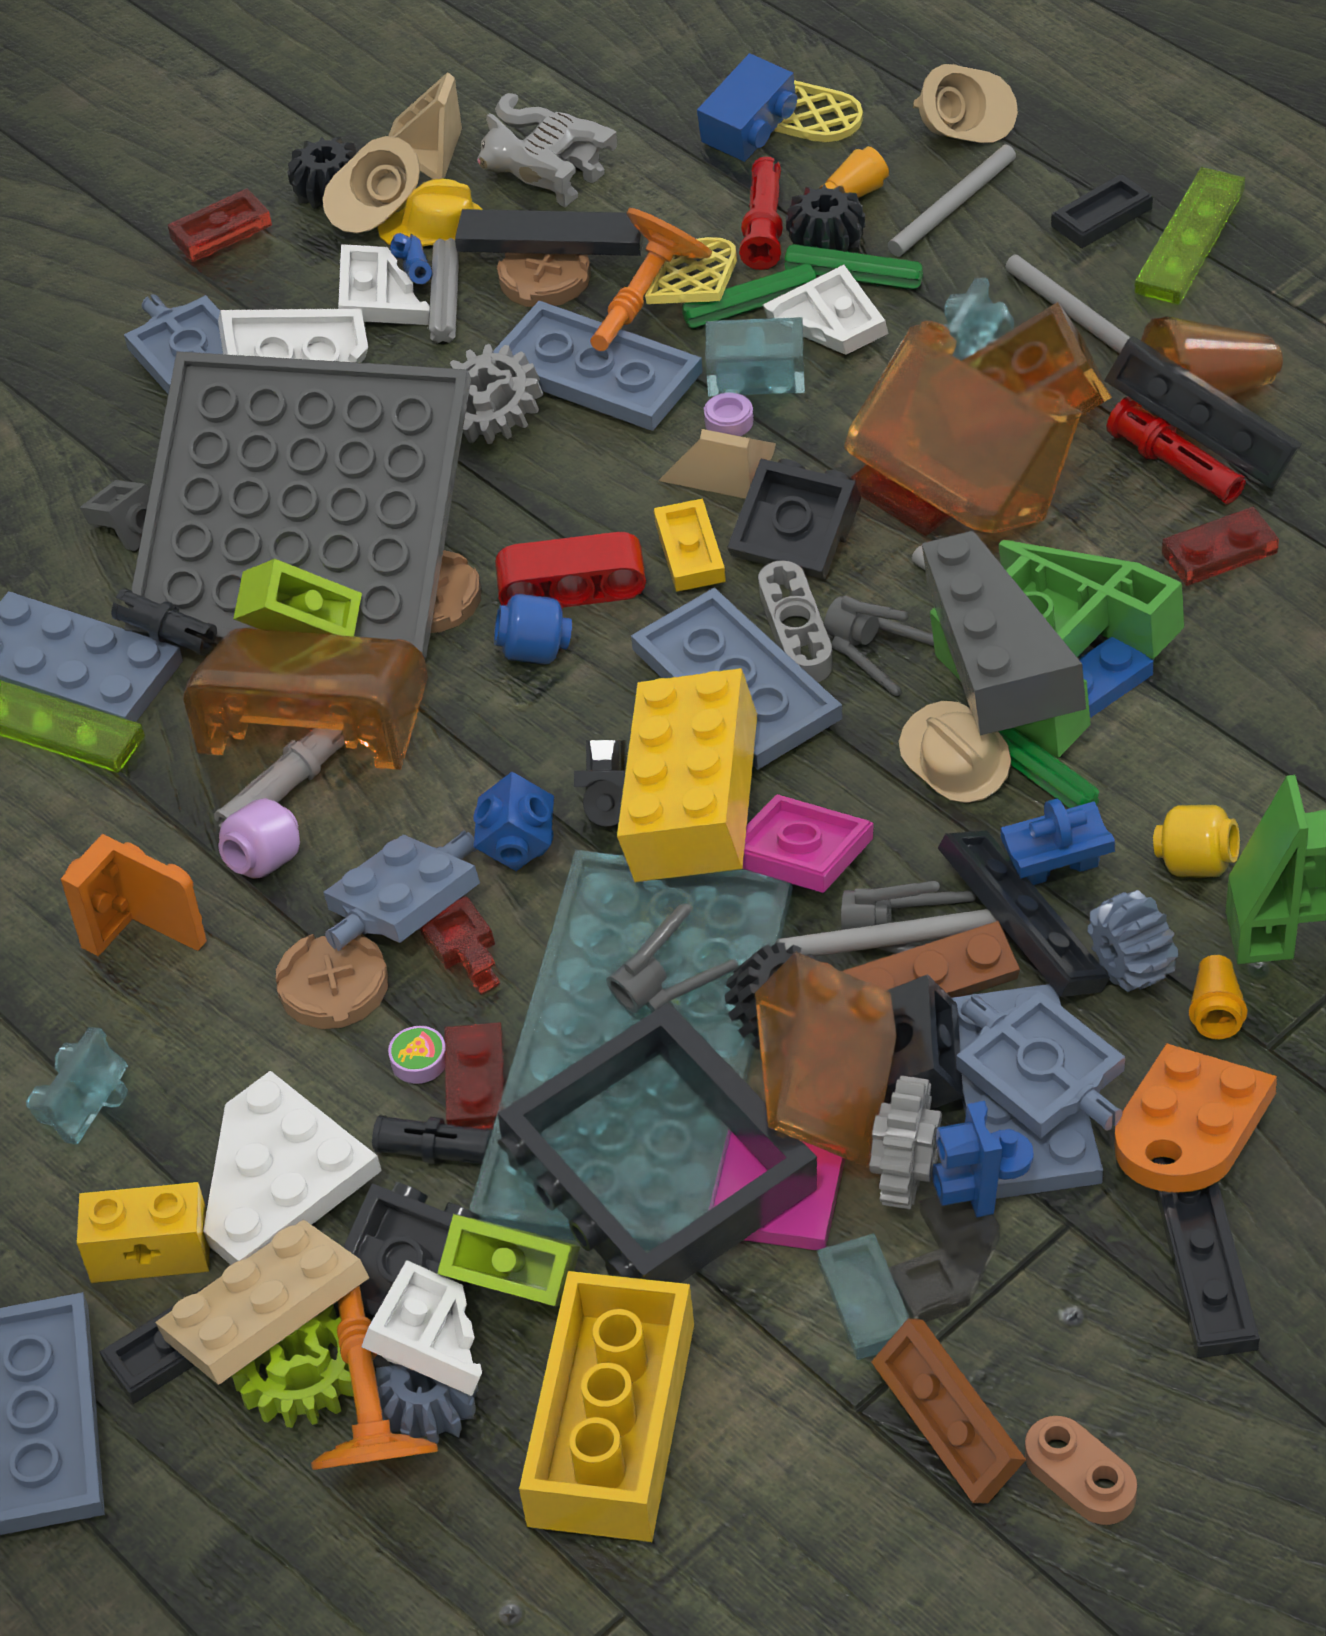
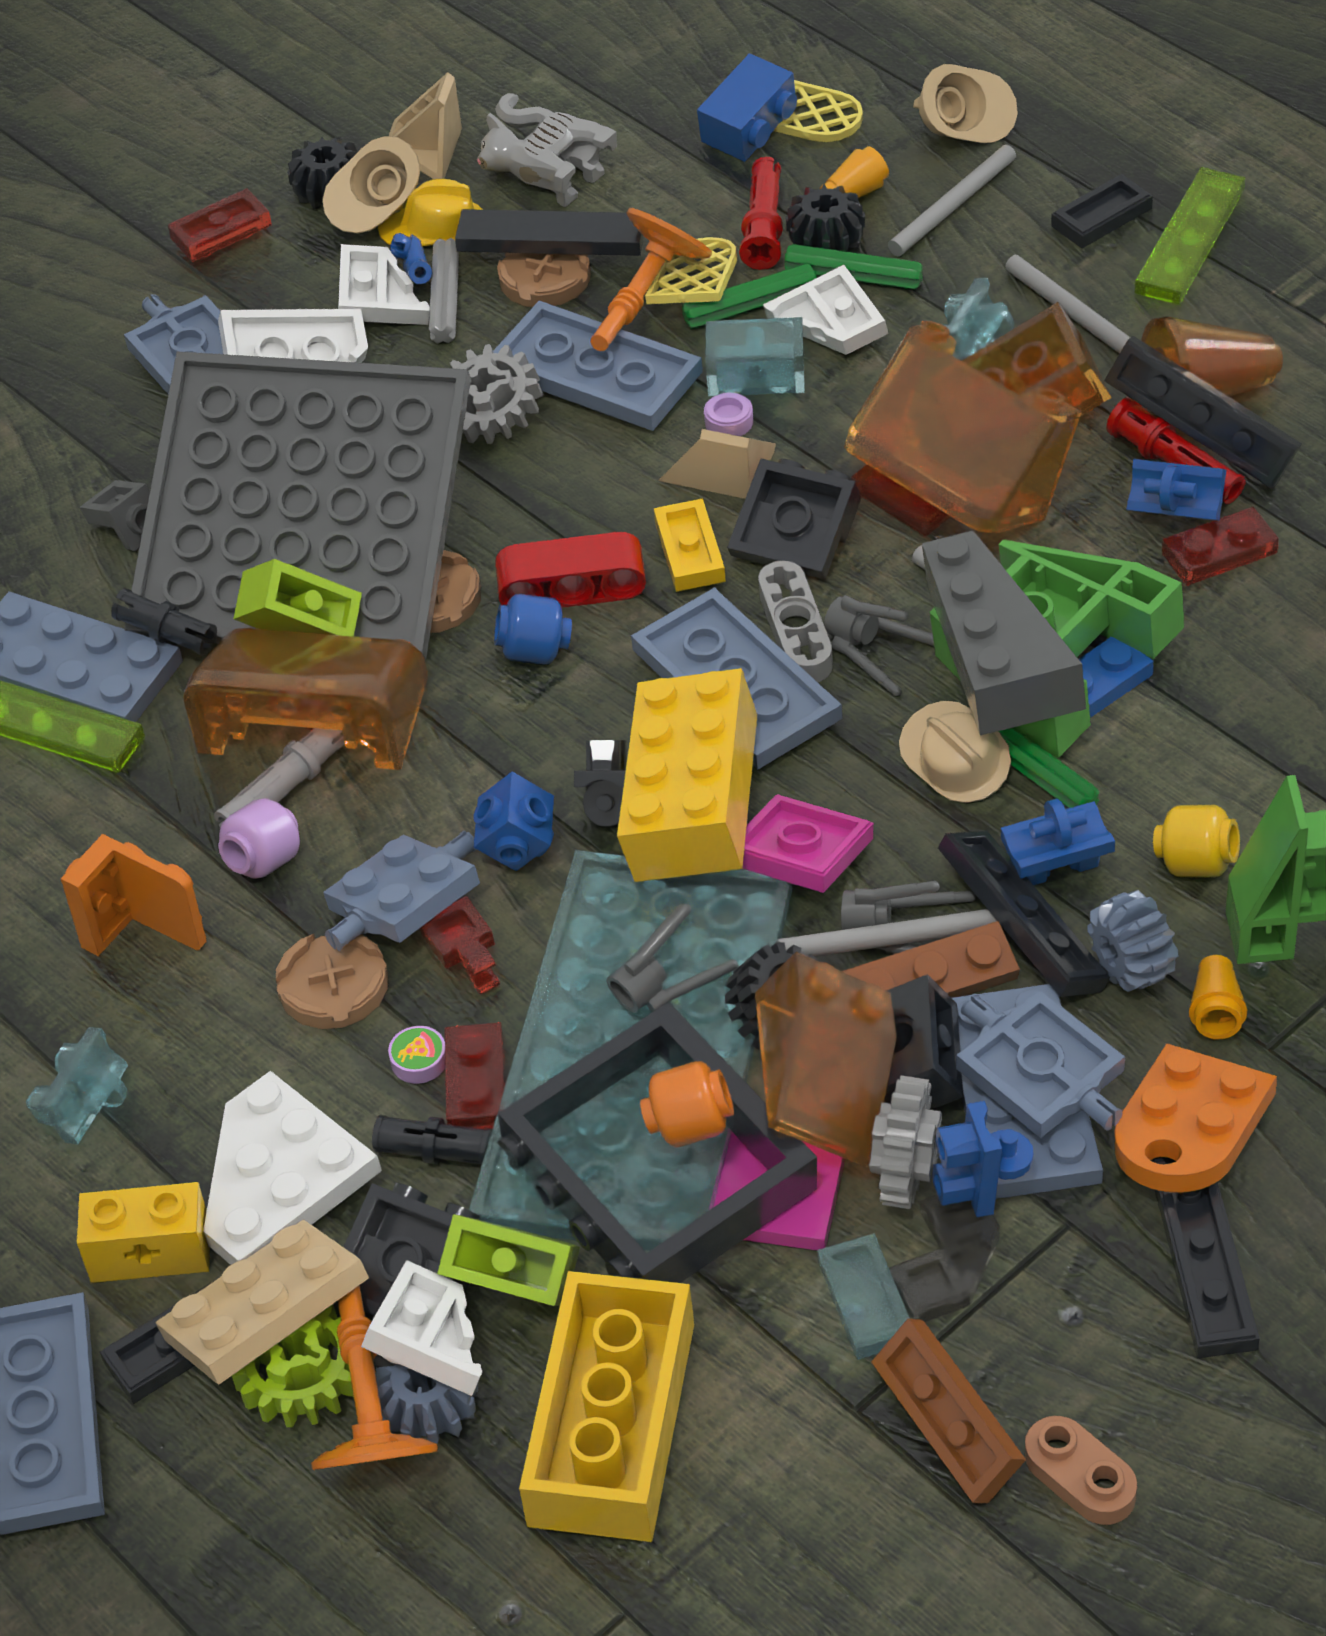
(687, 1104): none -> orange head
(1176, 489): none -> blue hips

